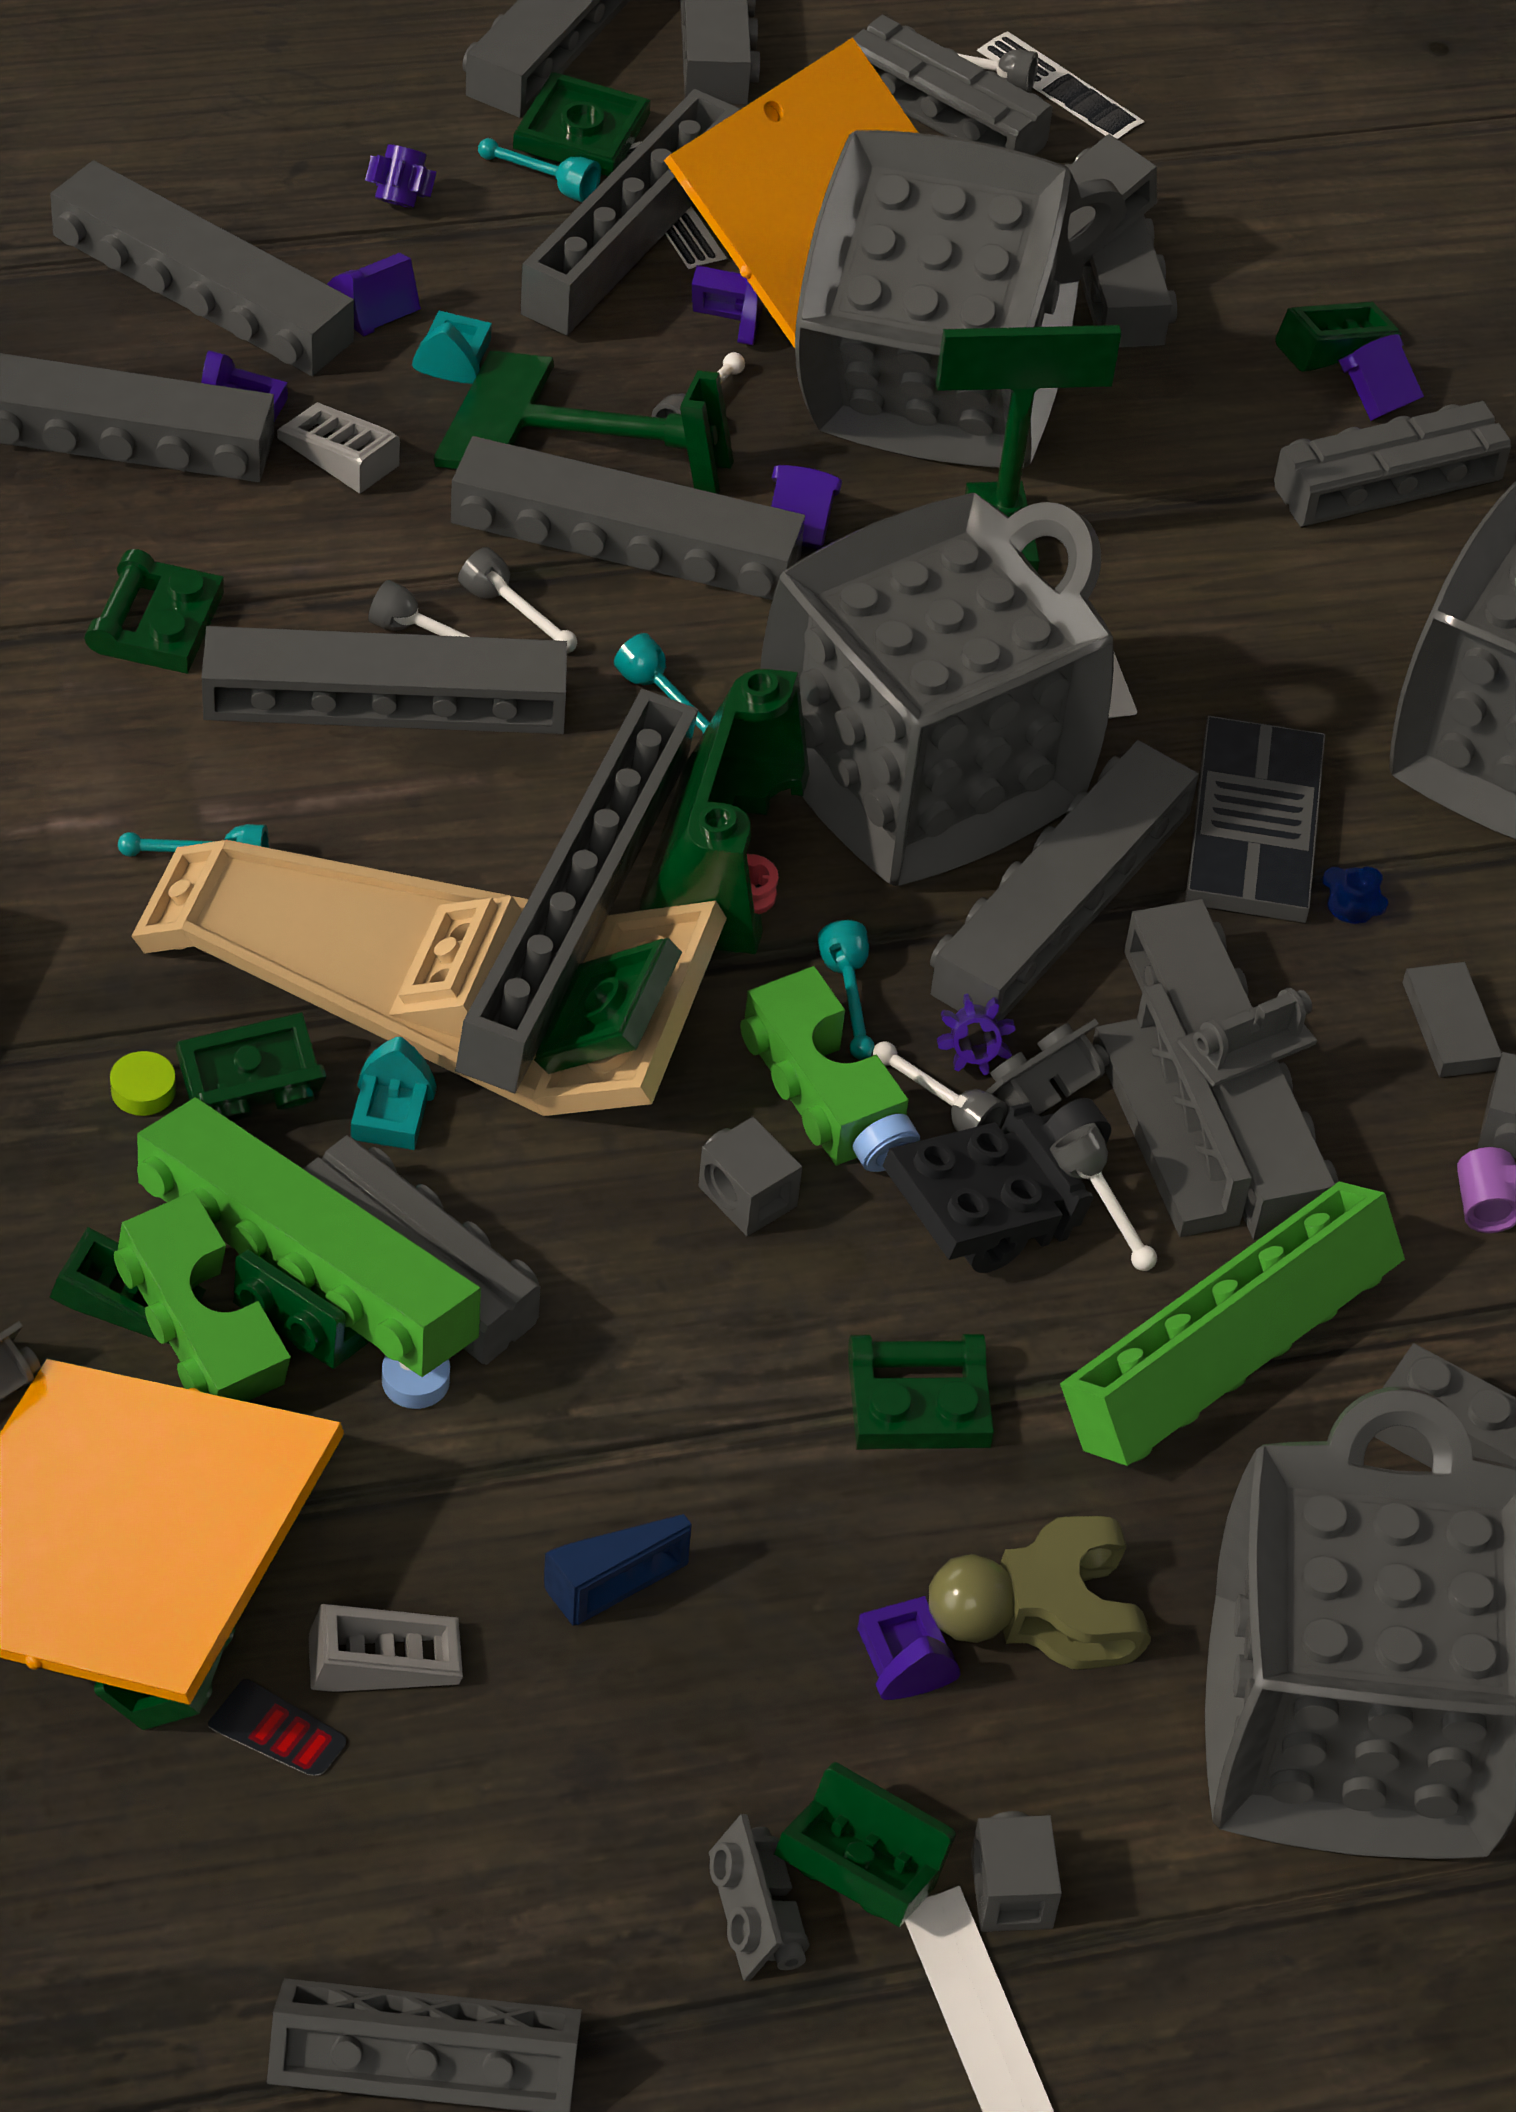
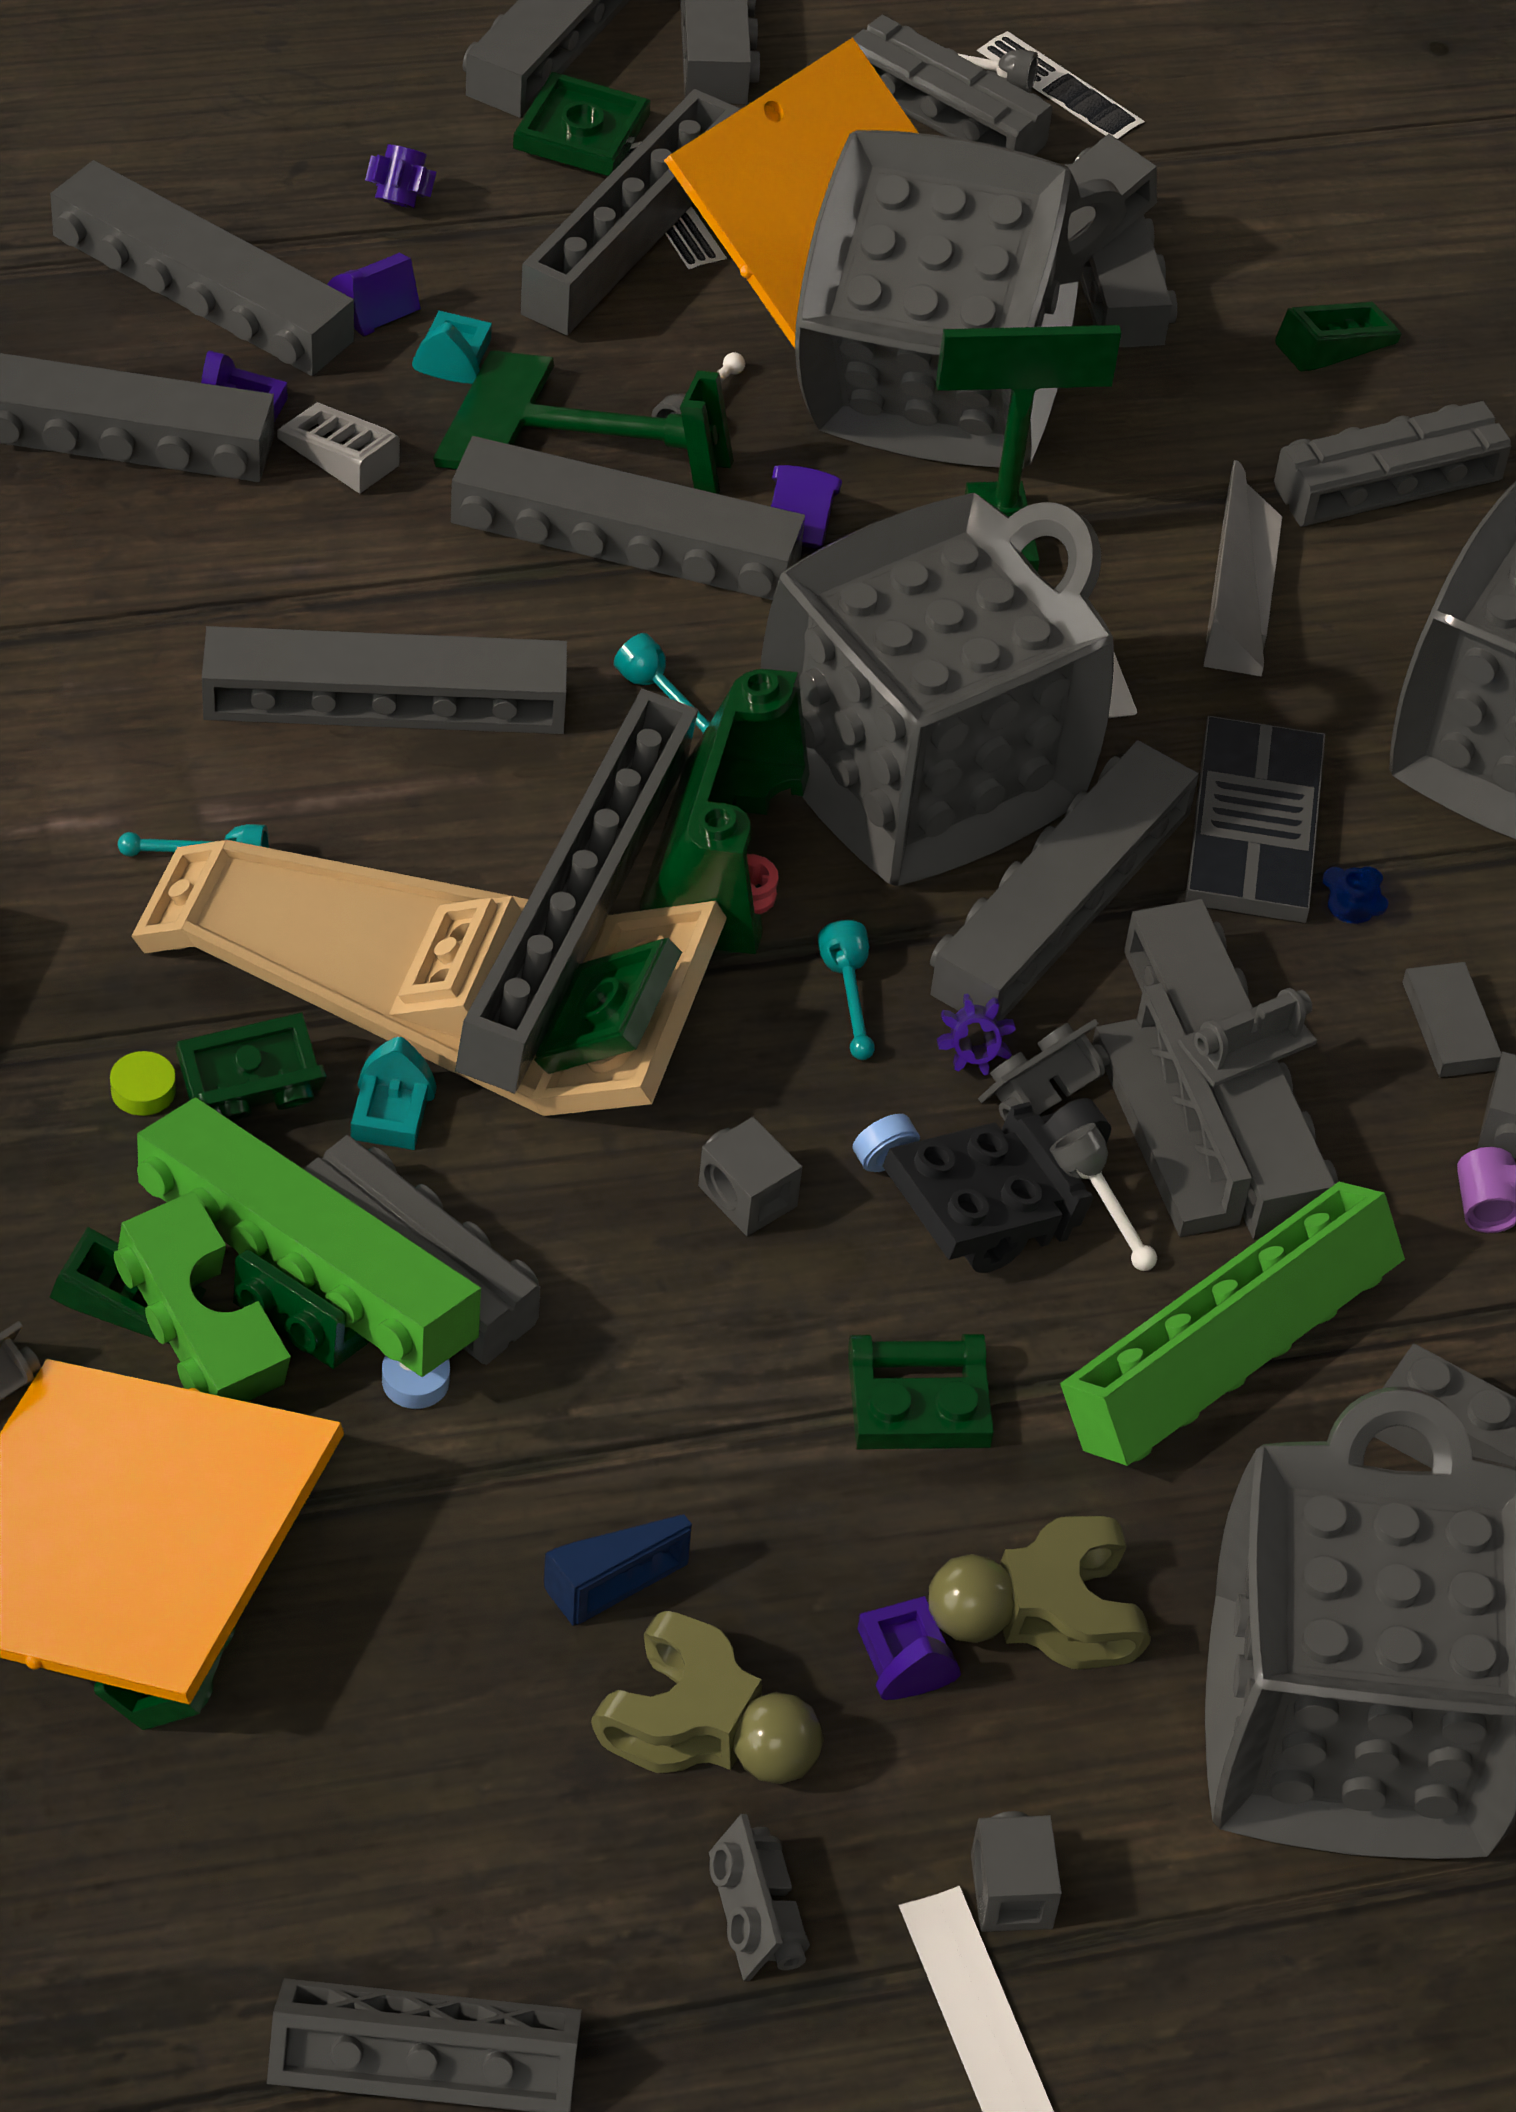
(172, 622): dark green plate -> none
(277, 1729): black sticker -> none
(358, 1670): light grey slope -> none
(397, 609): dark grey hinge -> none
(488, 577): hinge -> none
(575, 176): teal hinge -> none
(710, 1712): none -> olive piece
(727, 296): dark purple tile -> none
(792, 1030): bright green arch -> none
(867, 1845): dark green bracket -> none
(967, 1111): hinge -> none
(1243, 580): none -> light grey wedge
(1382, 376): dark purple tile -> none

